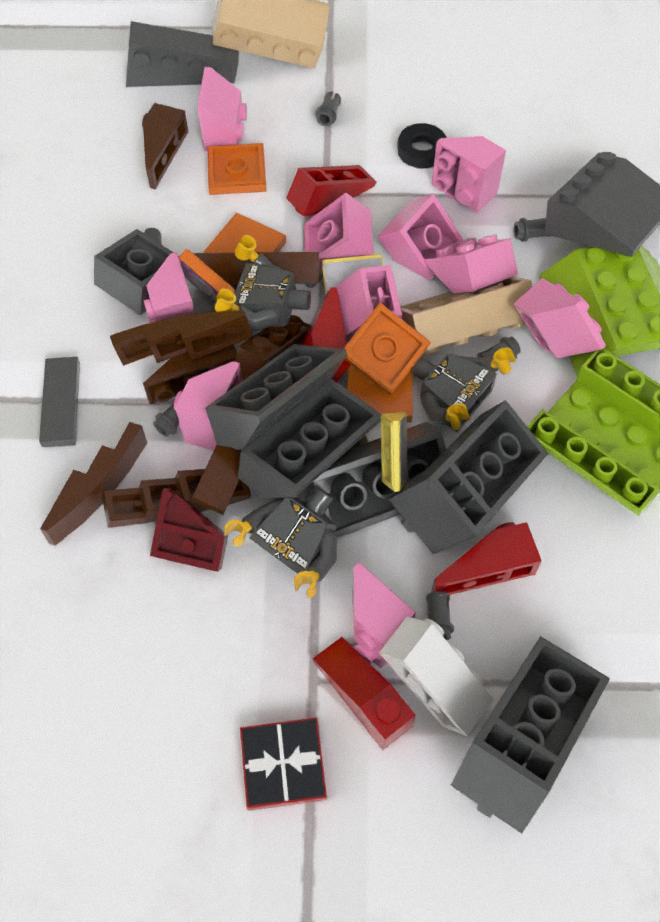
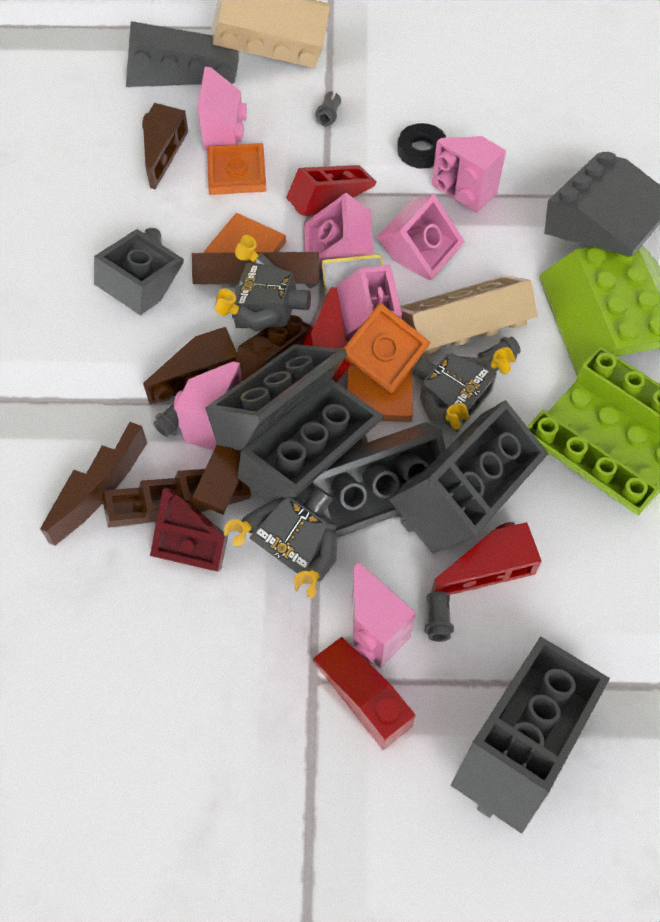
(59, 402): dark grey tile -> none
(168, 292): bright pink slope -> none
(193, 334): reddish brown slope -> none
(202, 276): orange tile -> none
(282, 764): black tile -> none
(394, 450): light yellow slope -> none
(437, 674): white brick -> none
(474, 263): bright pink slope -> none
(527, 229): dark grey pin -> none
(559, 320): bright pink slope -> none

